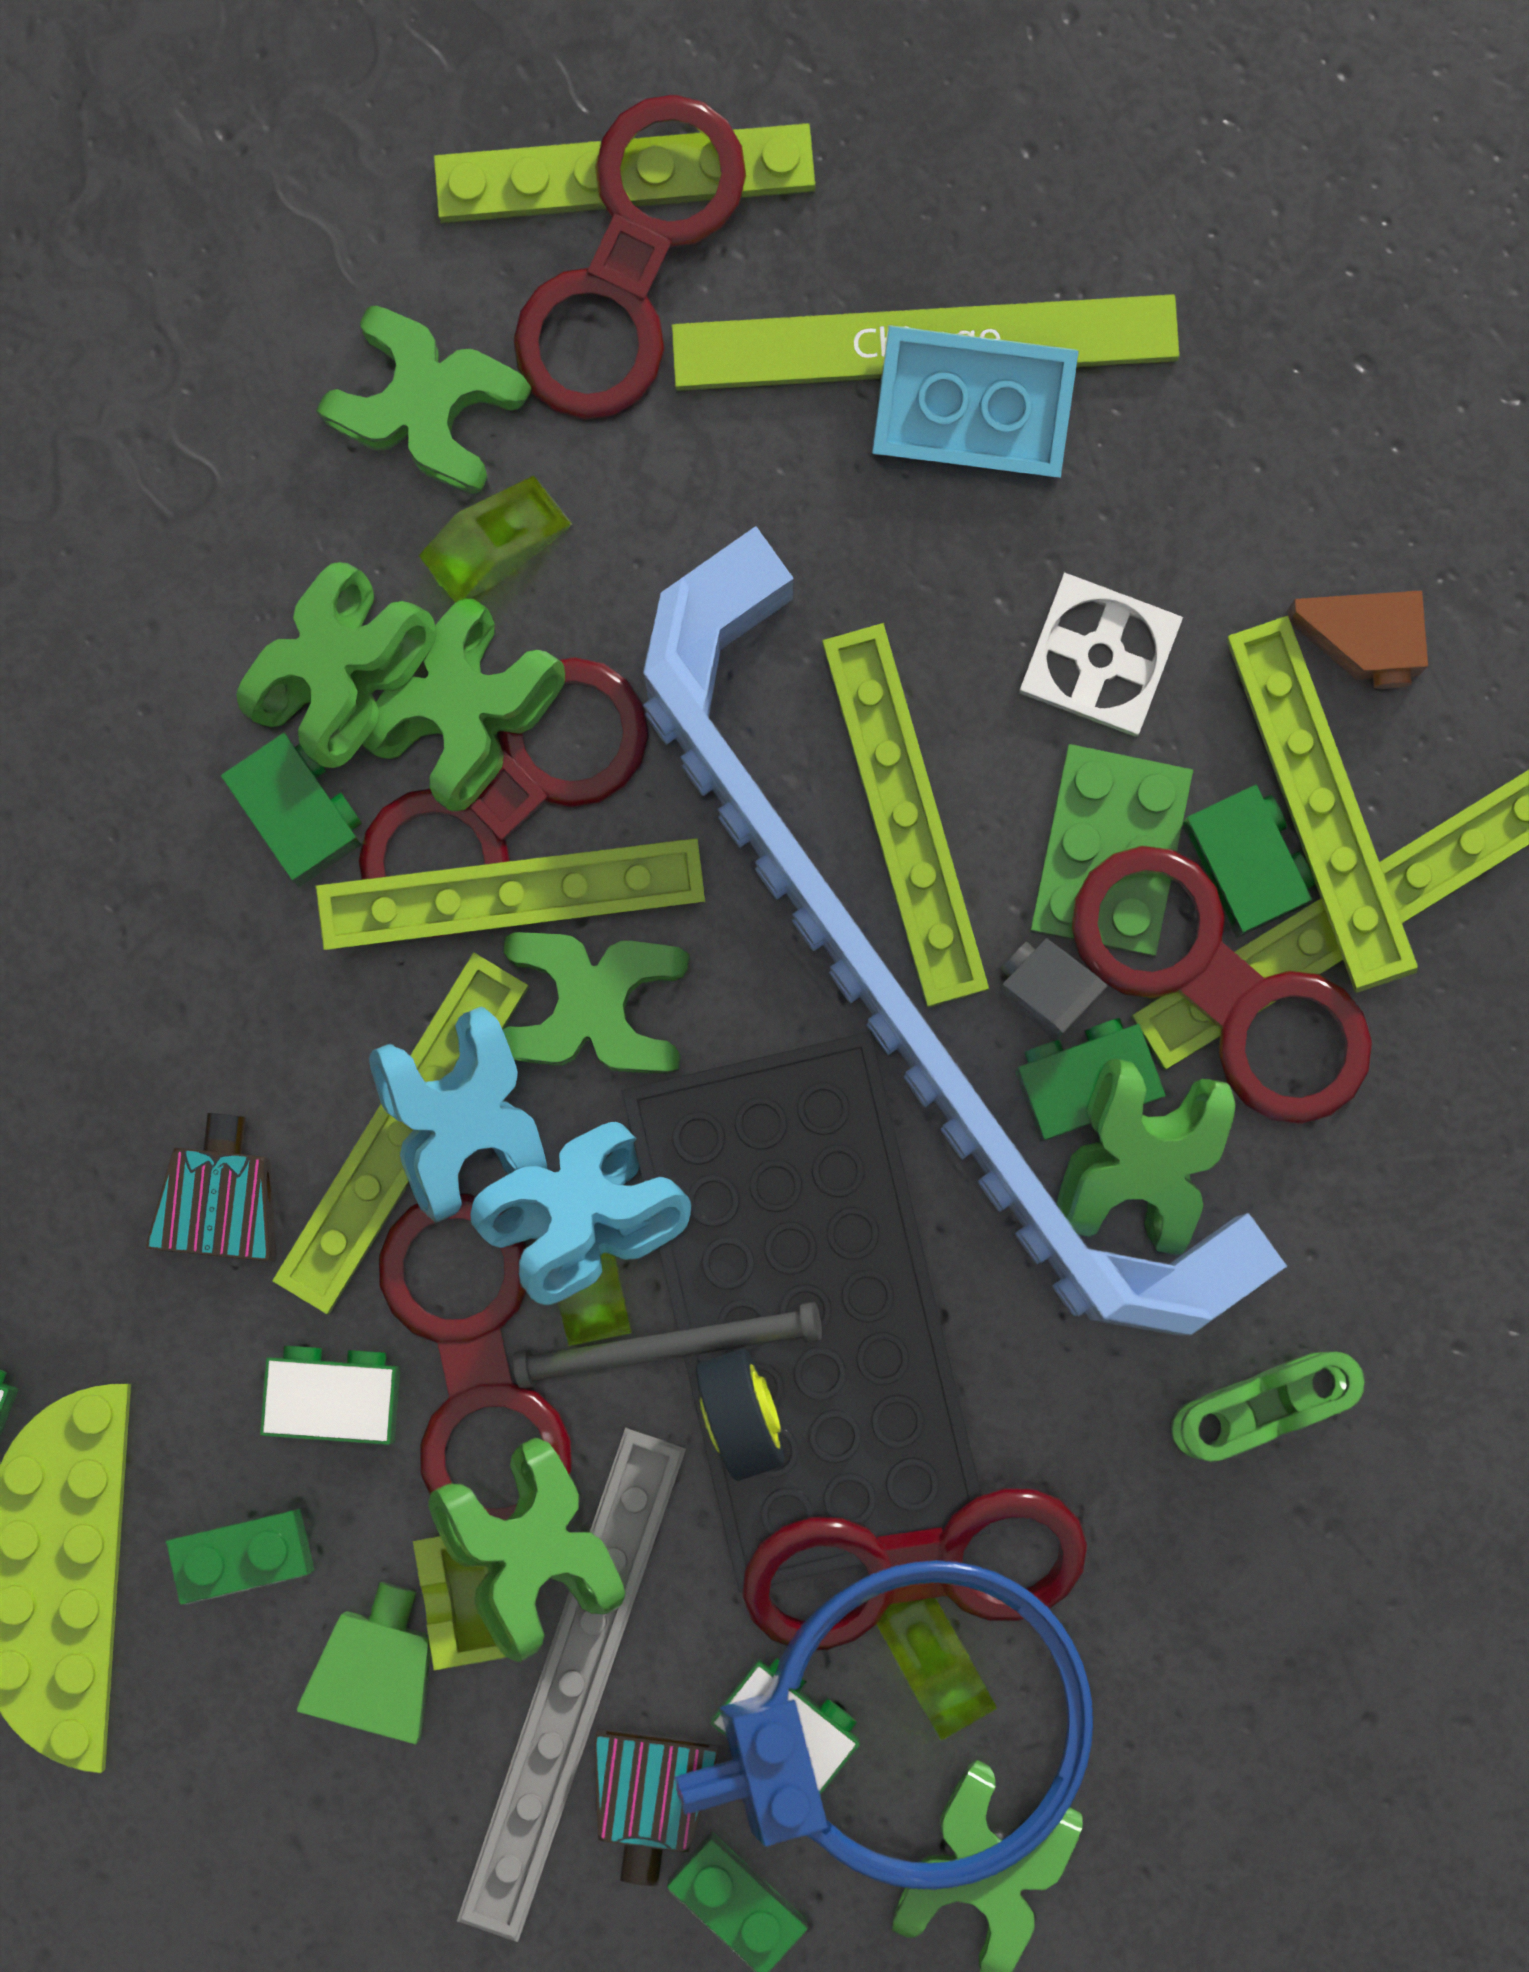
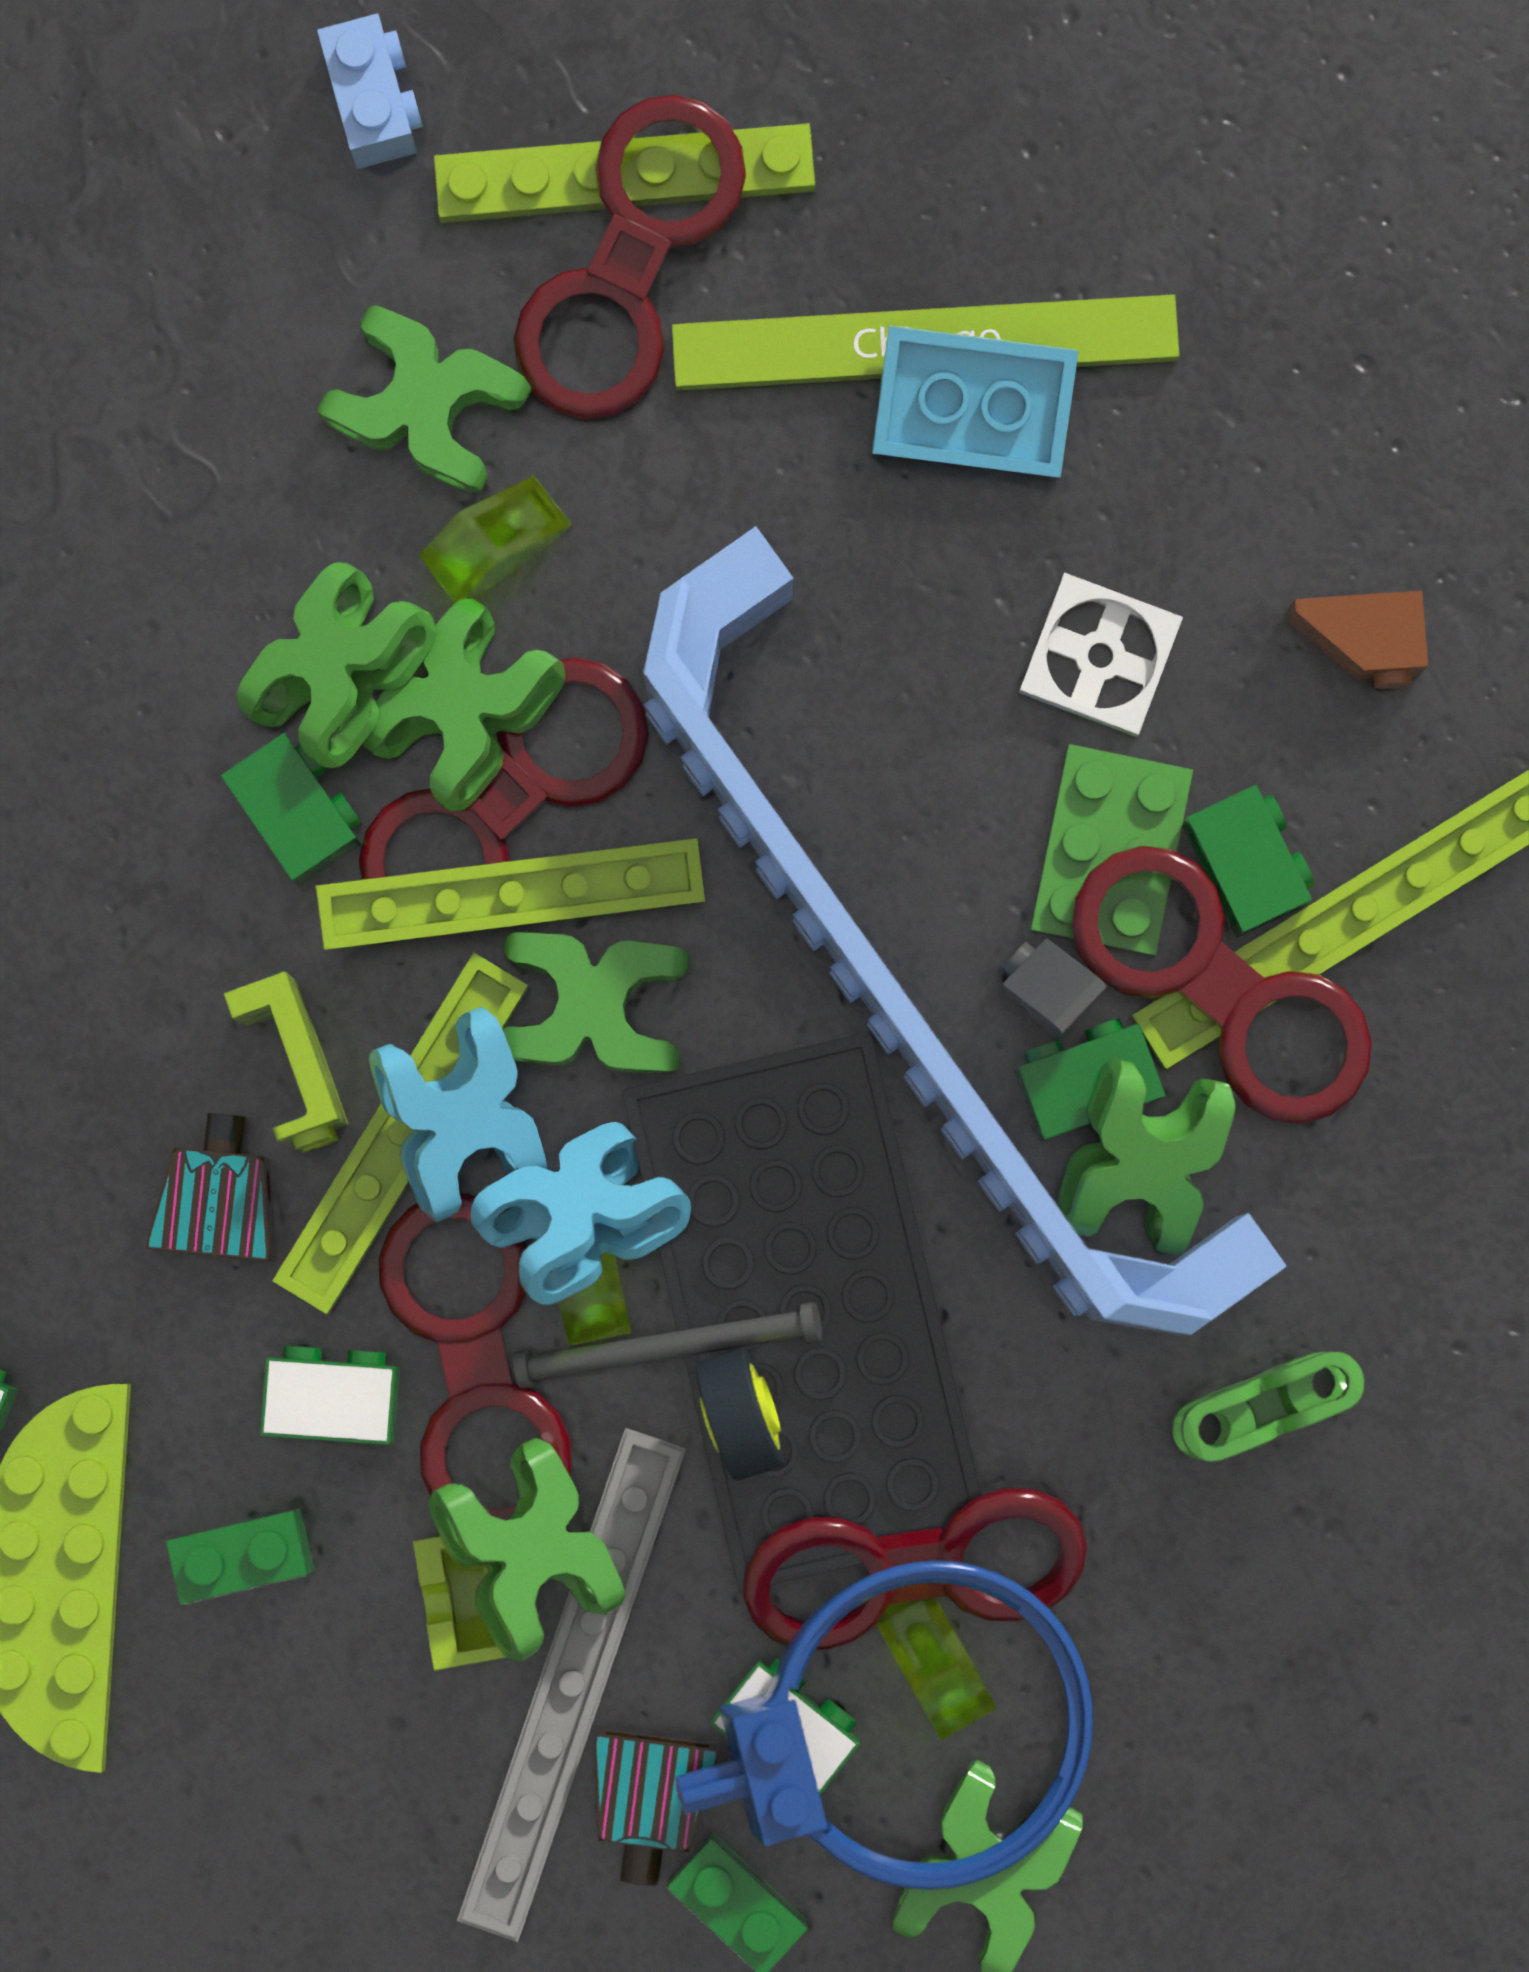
(283, 1000): none -> lime panel
(367, 92): none -> light blue brick
(374, 1670): bright green torso -> none
(905, 815): lime plate -> none
(1322, 804): lime plate -> none

